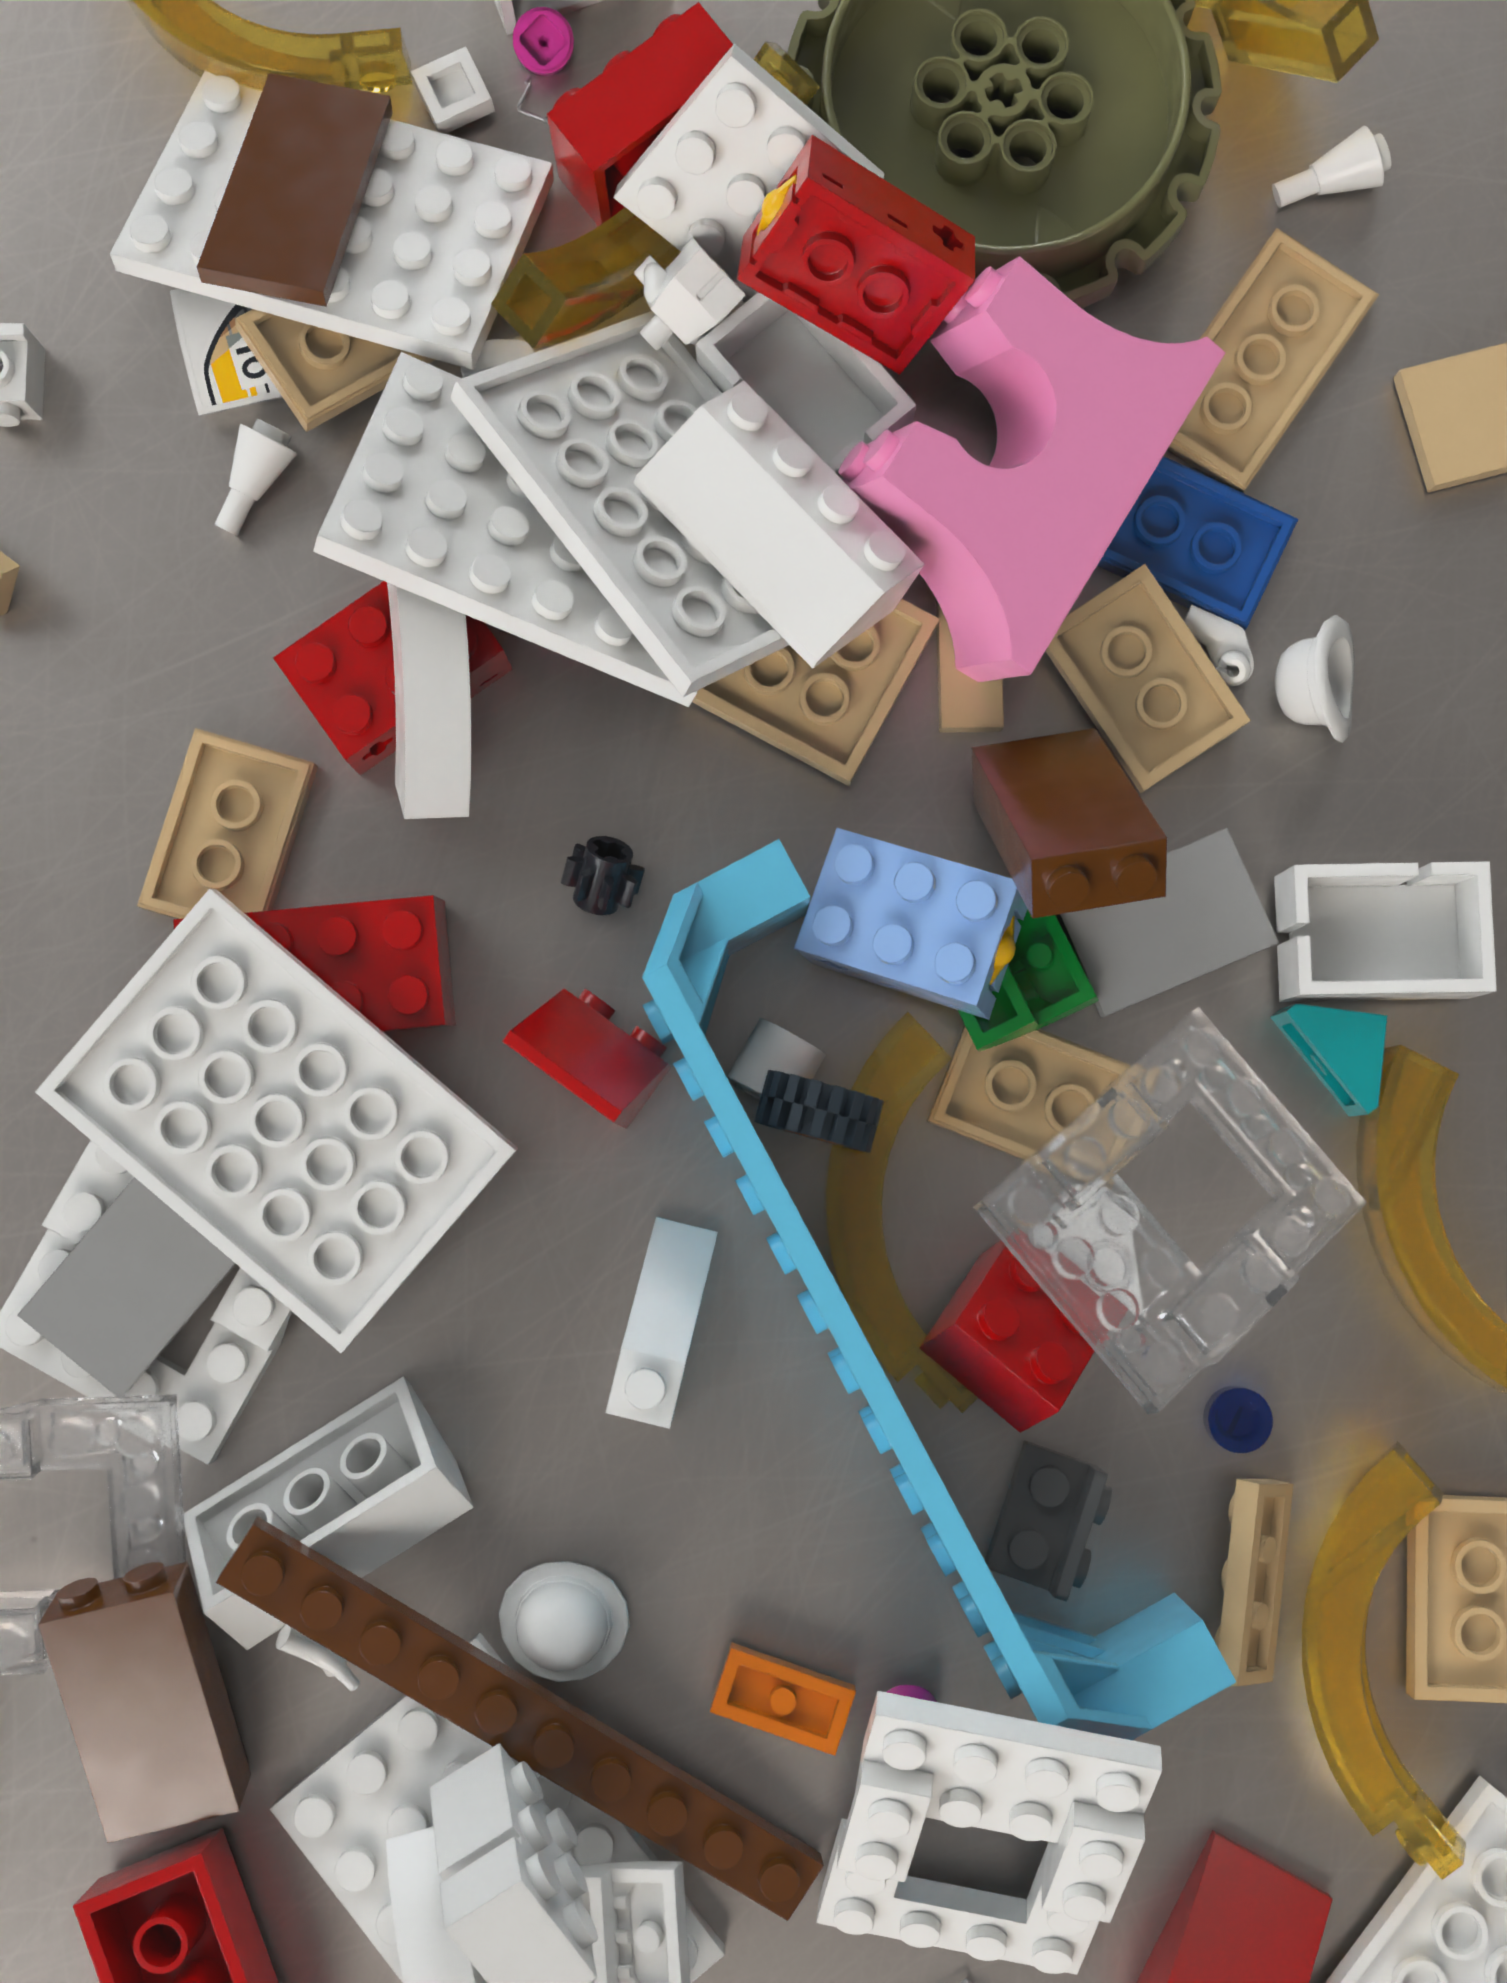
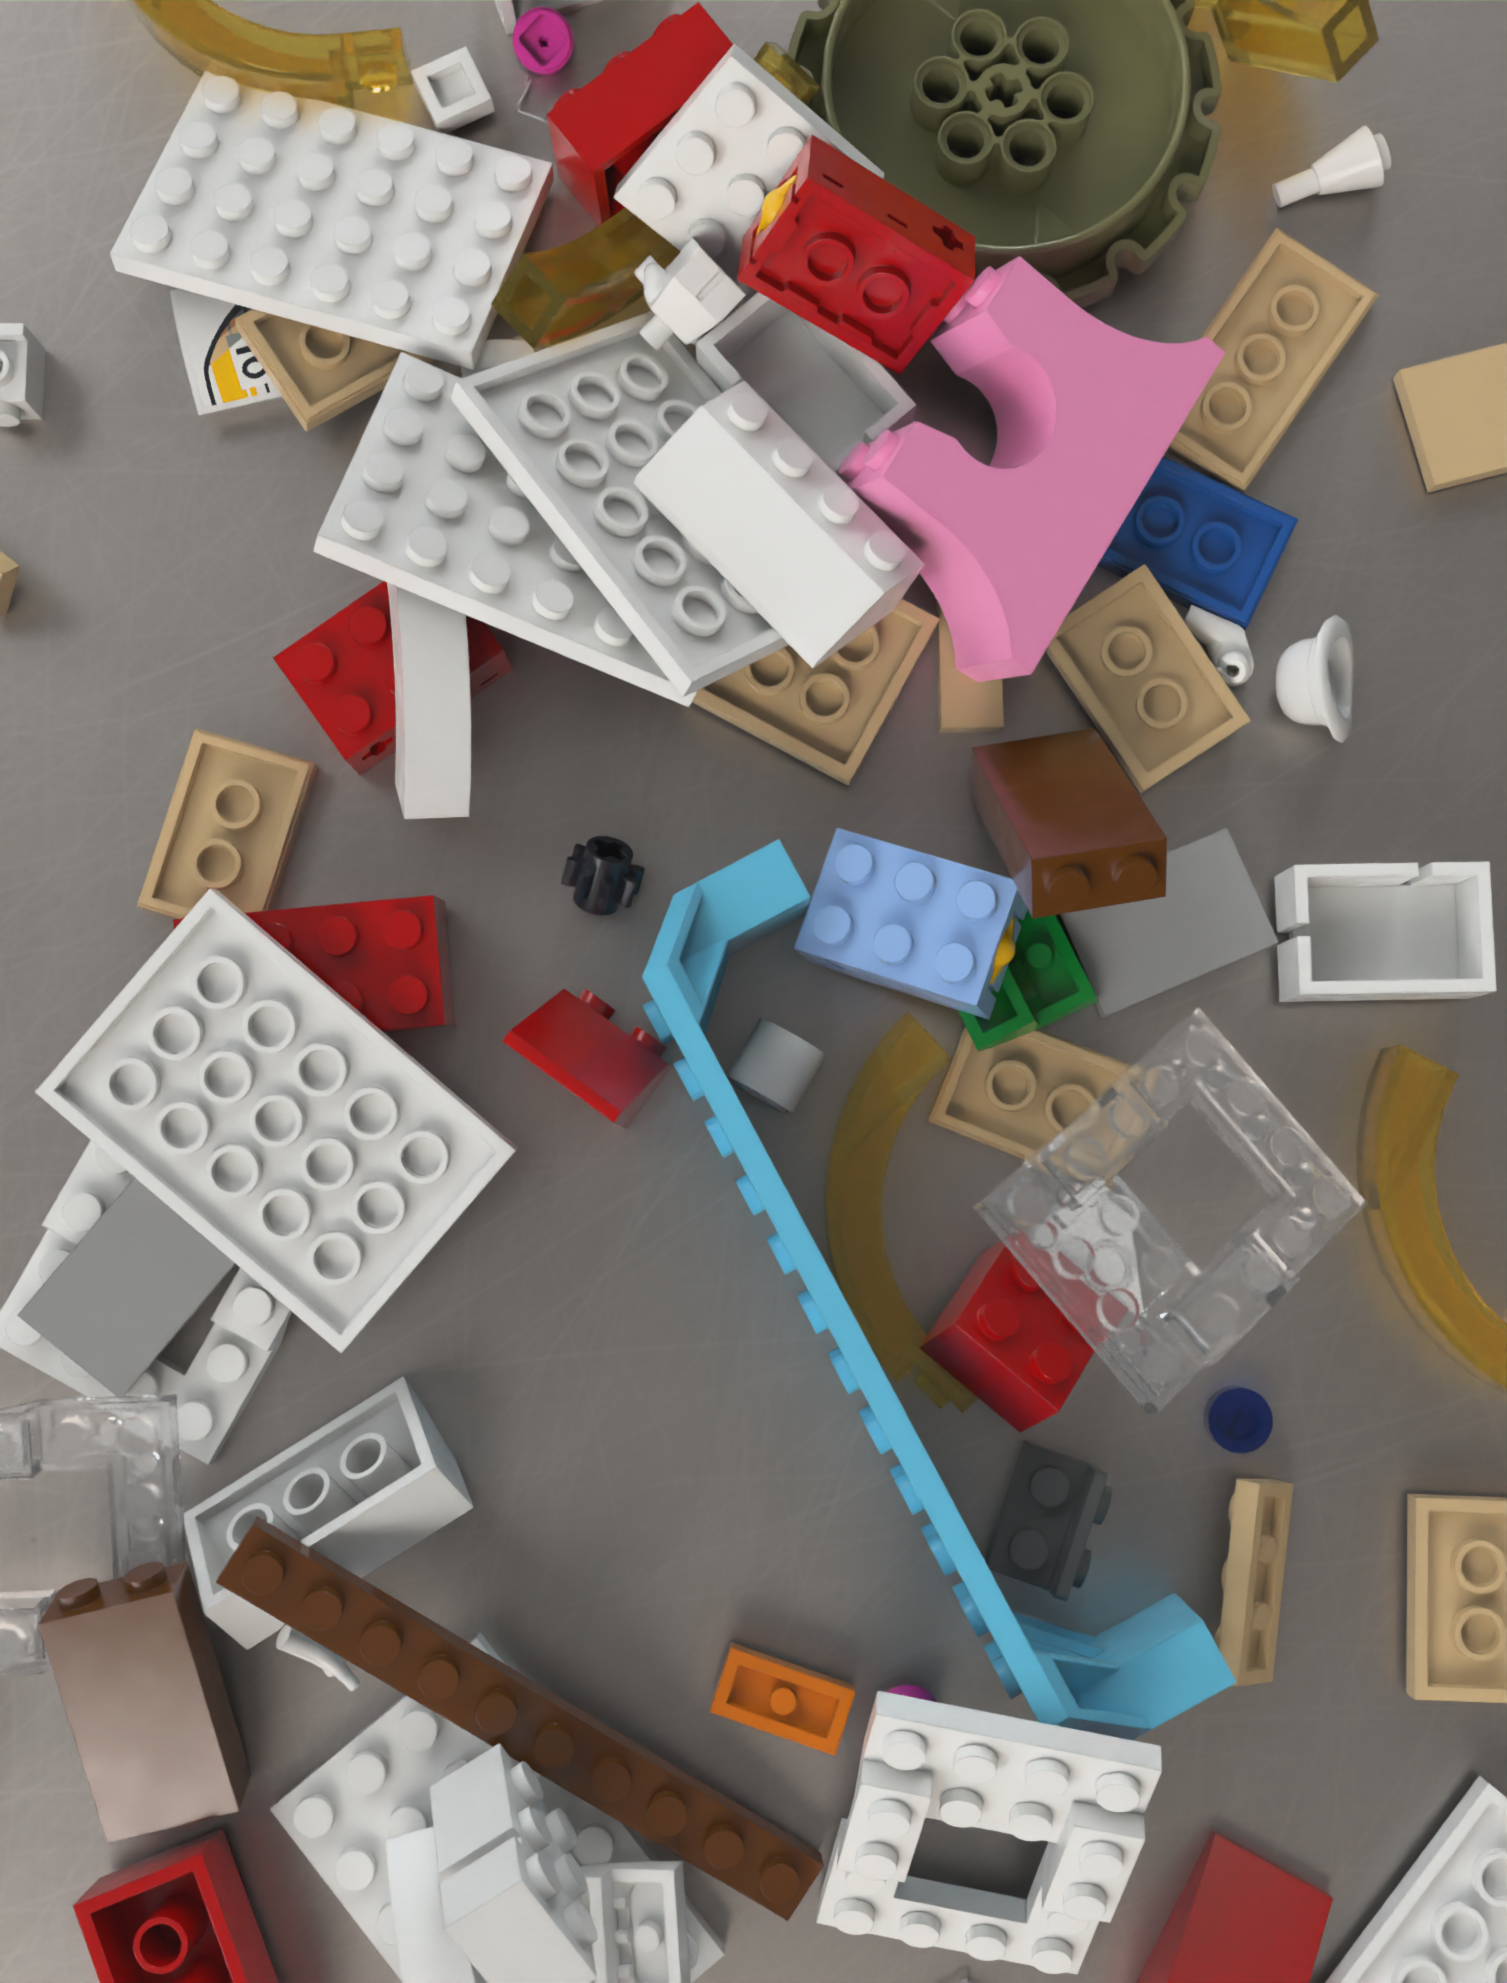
(257, 463): white cone -> none
(295, 190): reddish brown tile -> none
(564, 1621): white hat -> none
(662, 1323): white slope -> none
(819, 1111): black wheel -> none
(1334, 1663): clear yellow arch -> none
(1341, 1050): teal slope -> none

